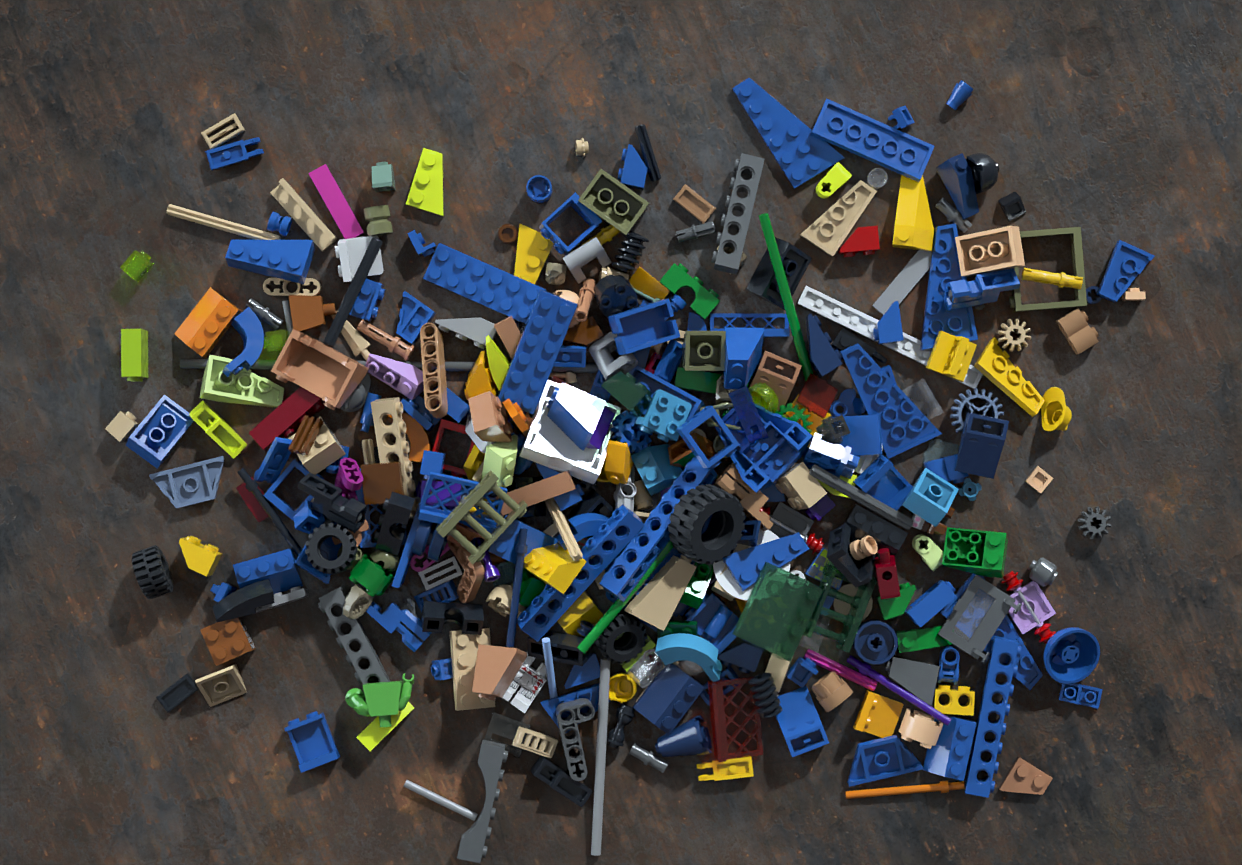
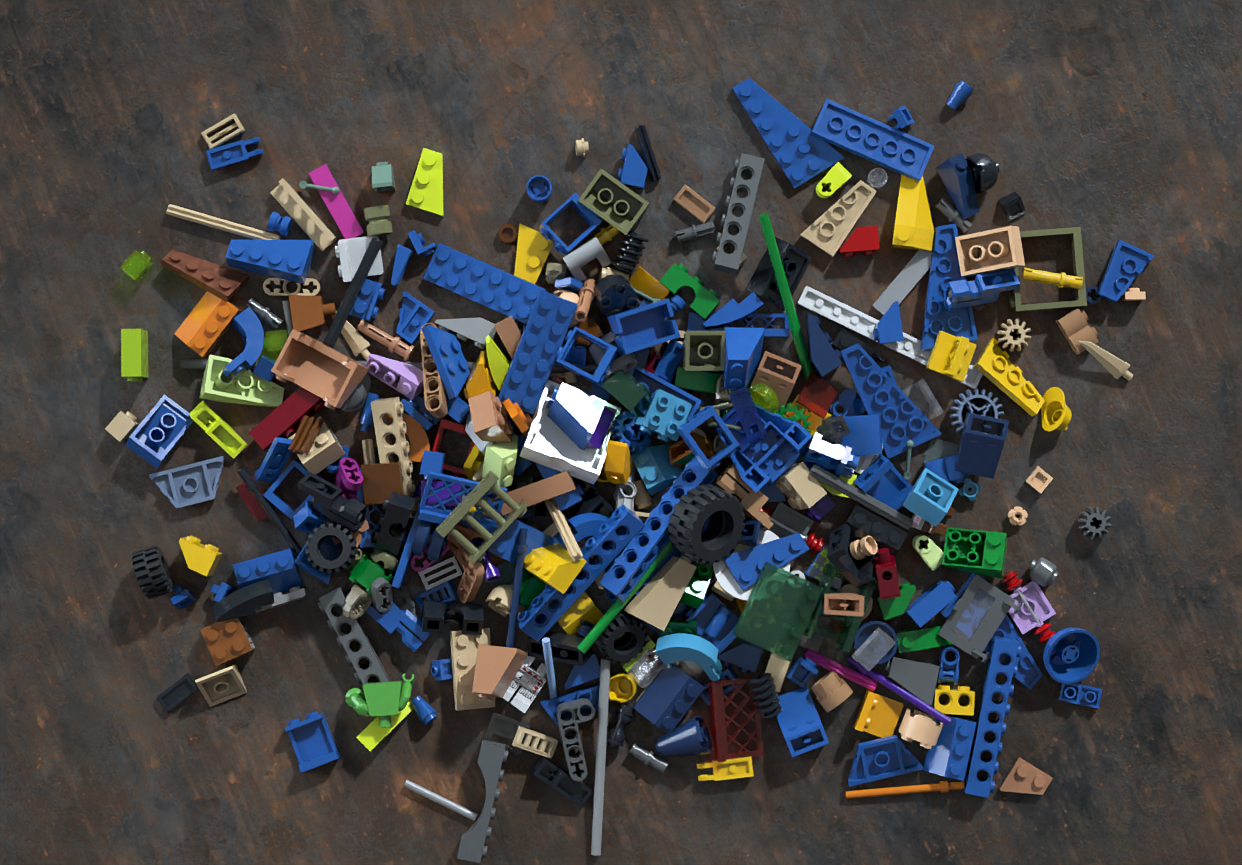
(183, 597): none -> blue tile
(210, 276): none -> copper wing
(264, 368): none -> blue tile
(303, 184): none -> sand green hinge
(385, 593): none -> dark grey beam
(402, 259): none -> blue slope
(423, 710): none -> blue cone
(448, 359): none -> blue wing
(568, 284): none -> blue tile
(605, 364): none -> blue window
(734, 312): none -> blue slope
(844, 604): none -> nougat slope
(873, 649): none -> clear panel
(906, 474): none -> sand green hinge
(1017, 521): none -> light nougat plate
(1110, 362): none -> tan bar

